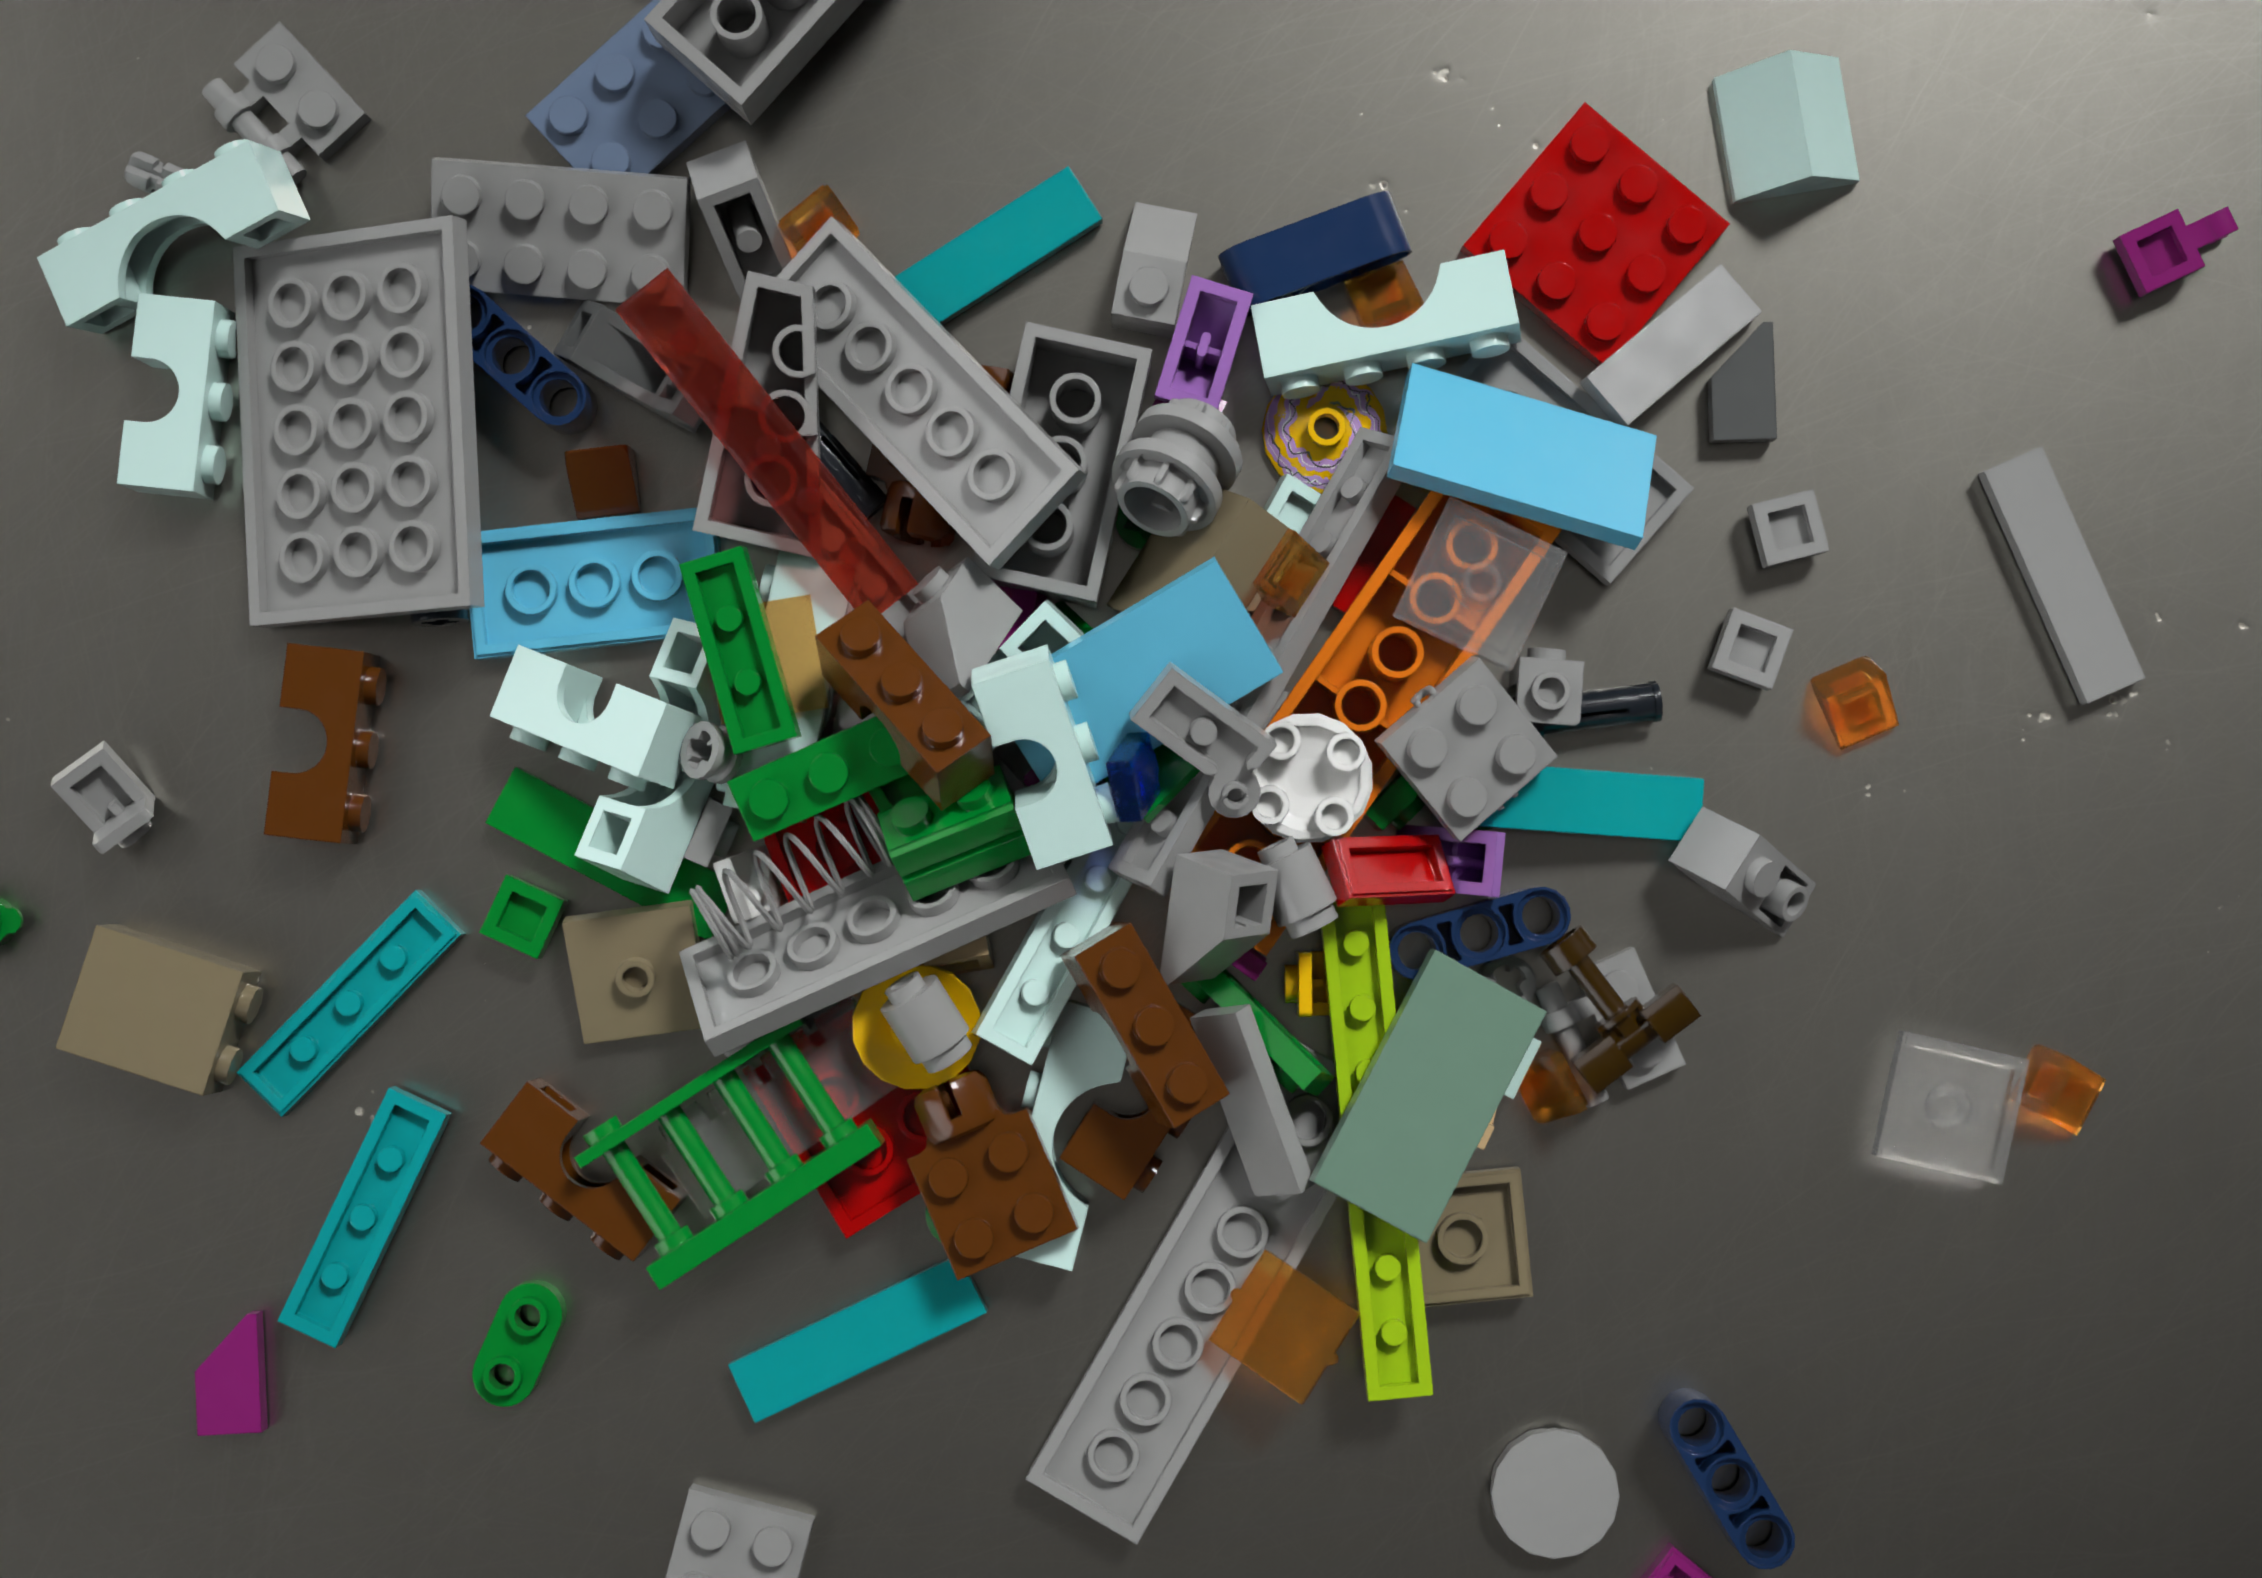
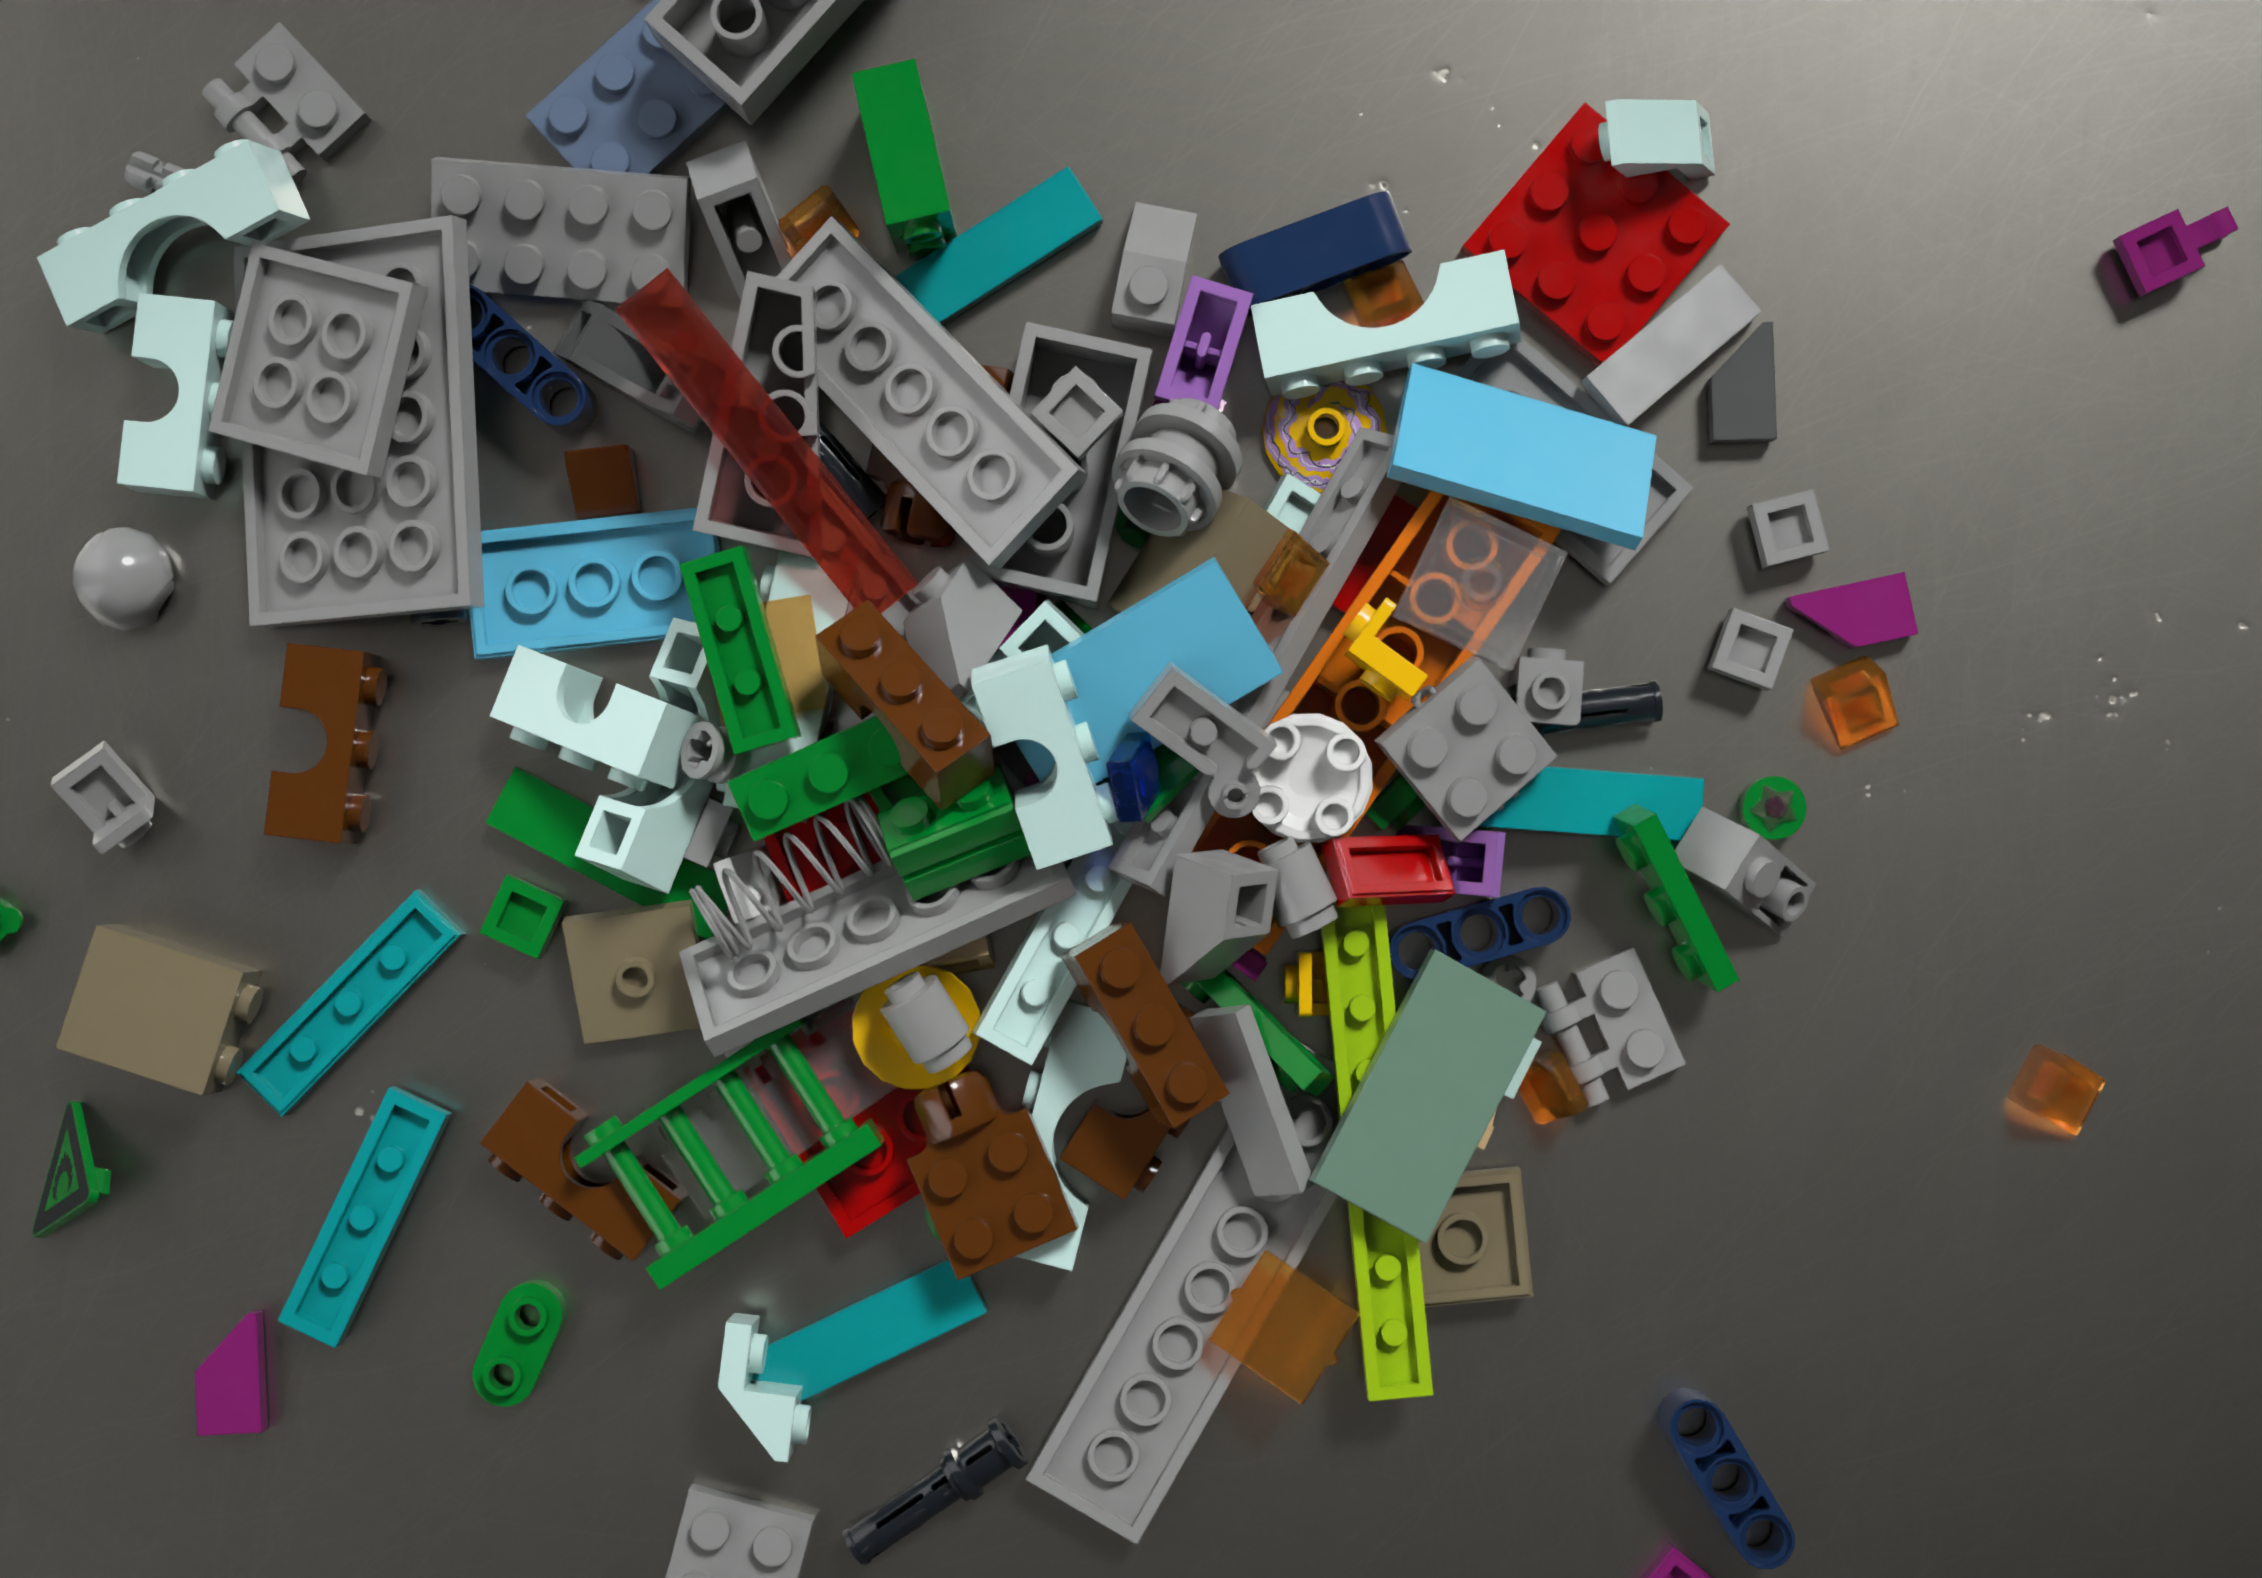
(71, 1179): none -> piece
(123, 578): none -> light grey hair
(317, 359): none -> light grey plate
(767, 1408): none -> light aqua slope
(905, 157): none -> green window
(960, 1475): none -> black pin
(1077, 413): none -> light grey plate
(1384, 669): none -> yellow bracket
(1554, 1492): light grey tile -> none
(1625, 1025): dark brown bar -> none
(1657, 137): none -> light aqua slope
(1673, 898): none -> green plate
(1772, 807): none -> green tile
(1785, 126): light aqua slope -> none
(1860, 611): none -> magenta tile
(1950, 1107): clear plate -> none
(2061, 576): light grey tile -> none

